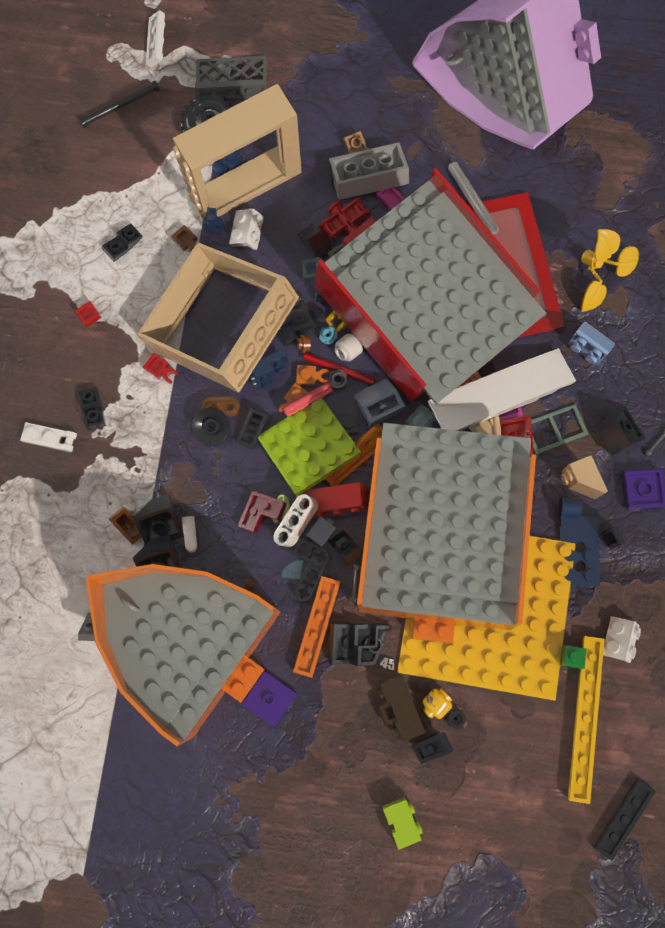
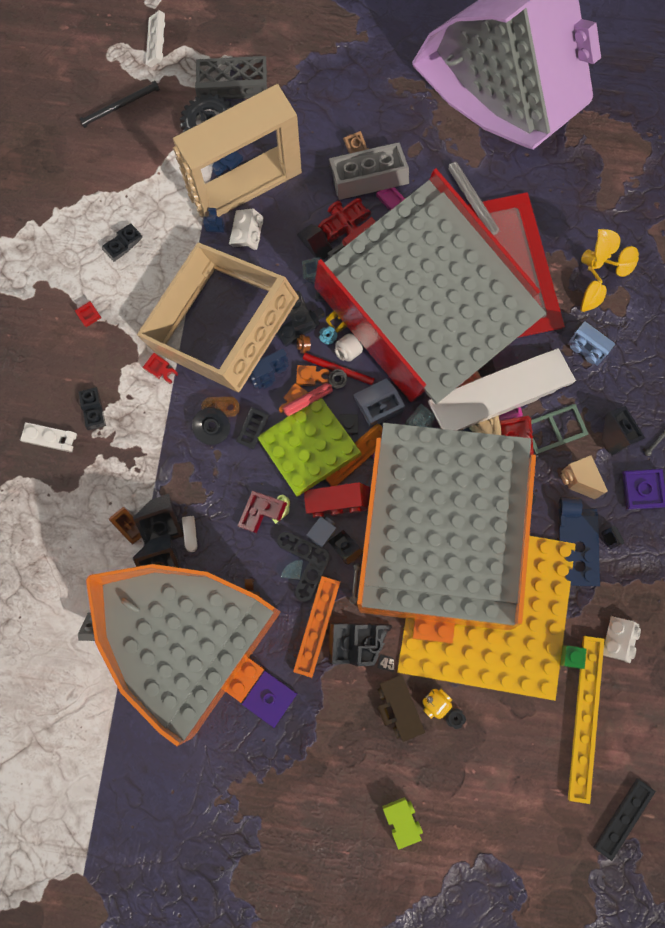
(184, 238): reddish brown plate -> none
(287, 525): white beam -> none
(432, 747): black slope -> none

